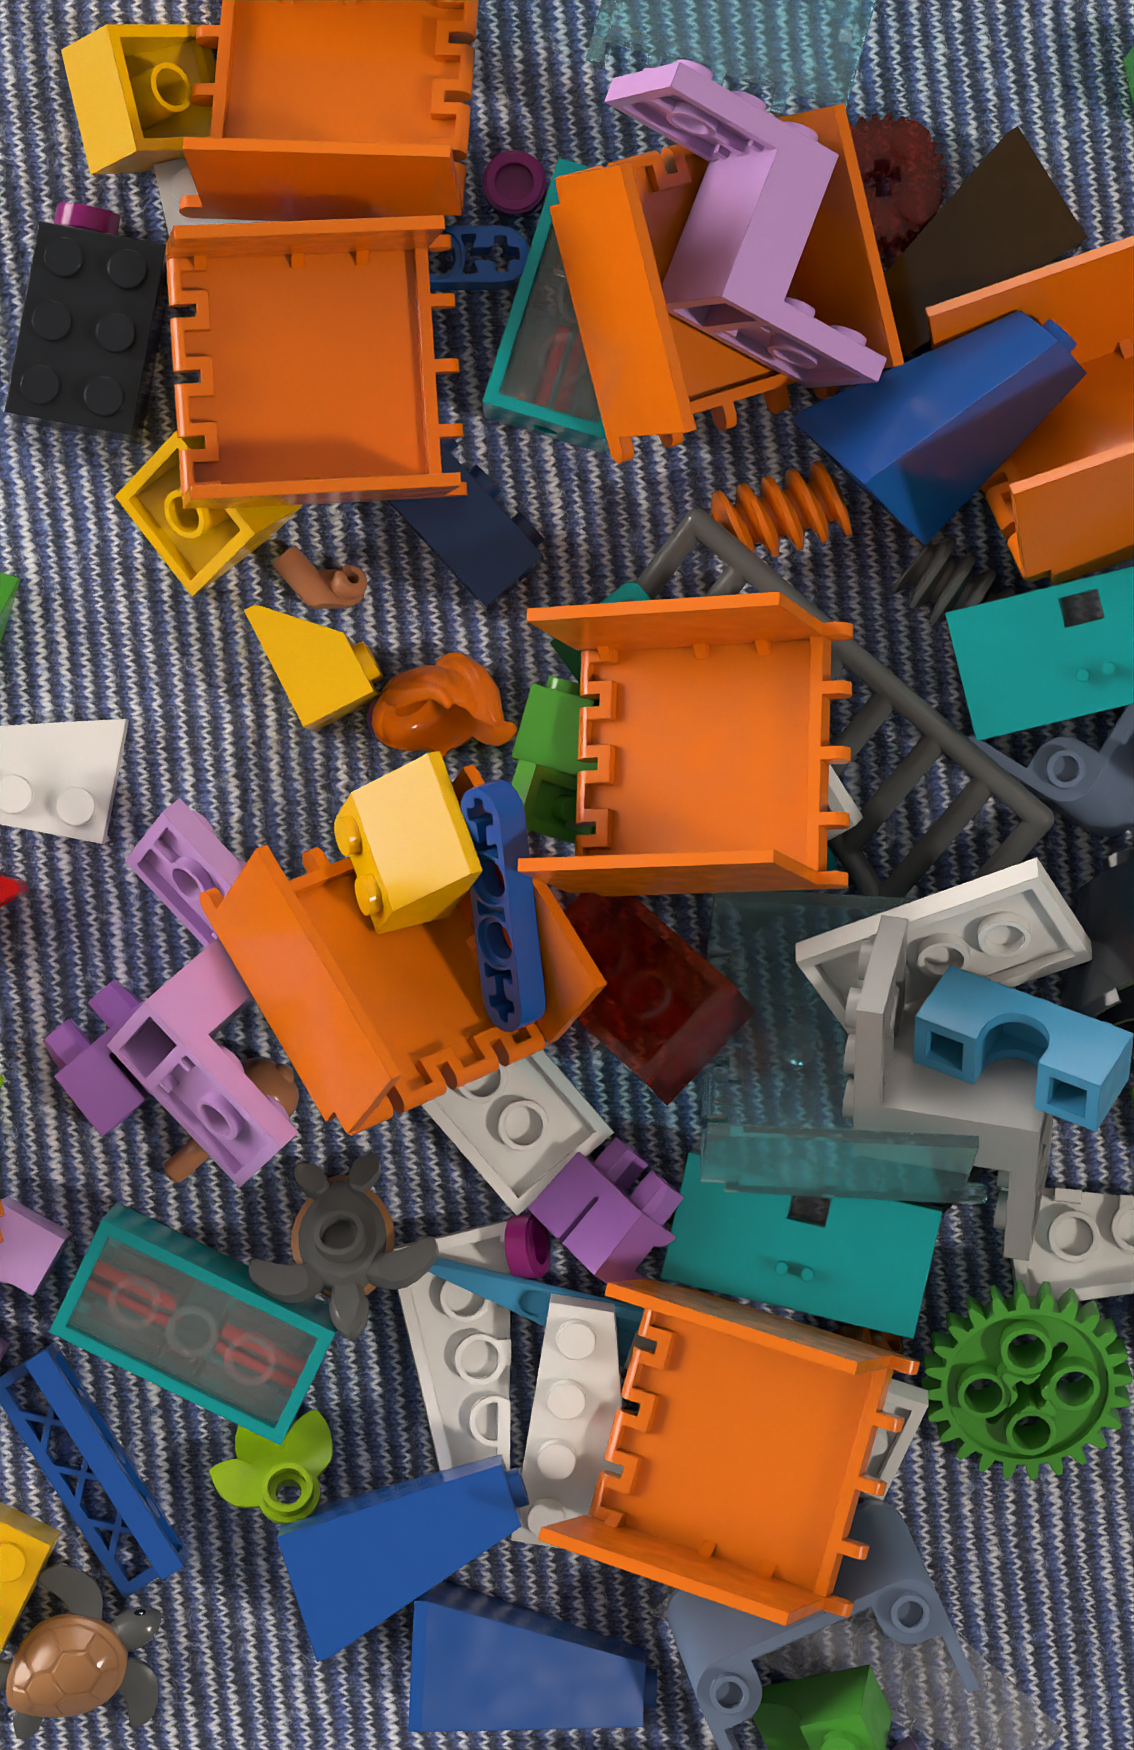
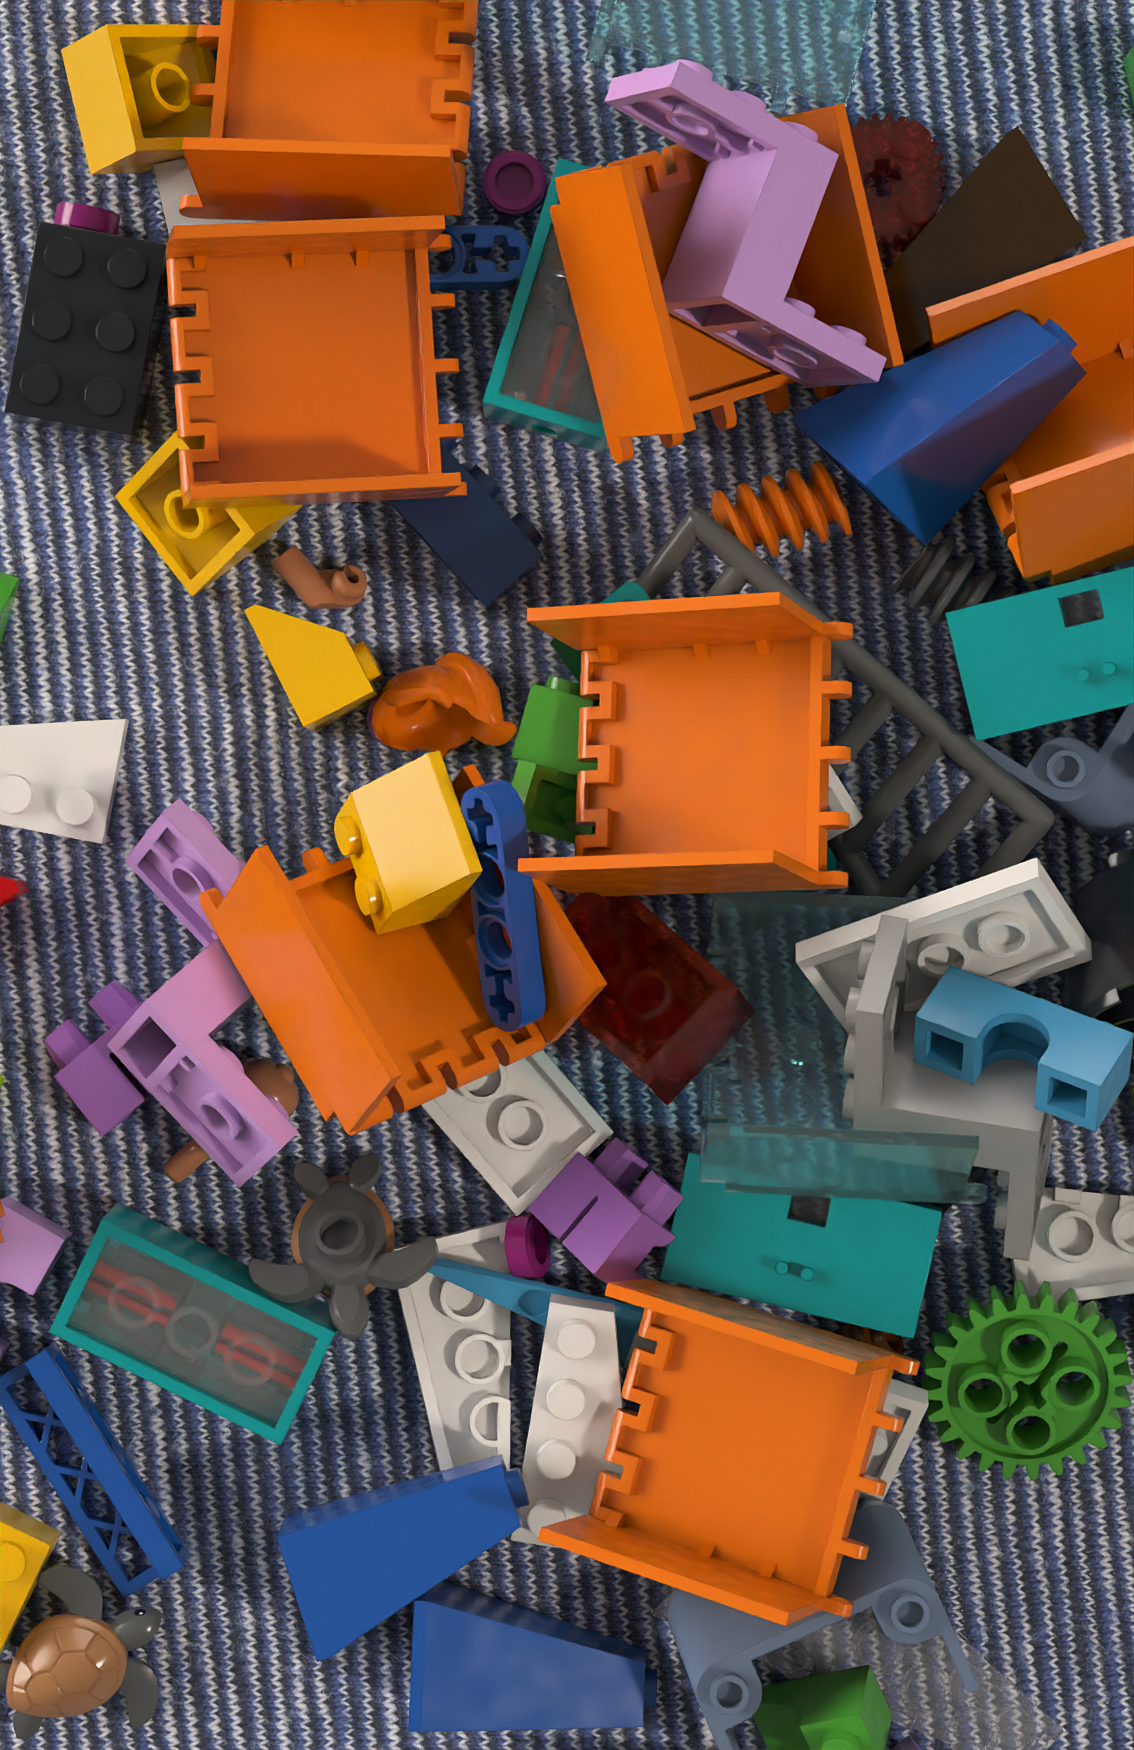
(267, 1467): lime plate -> none

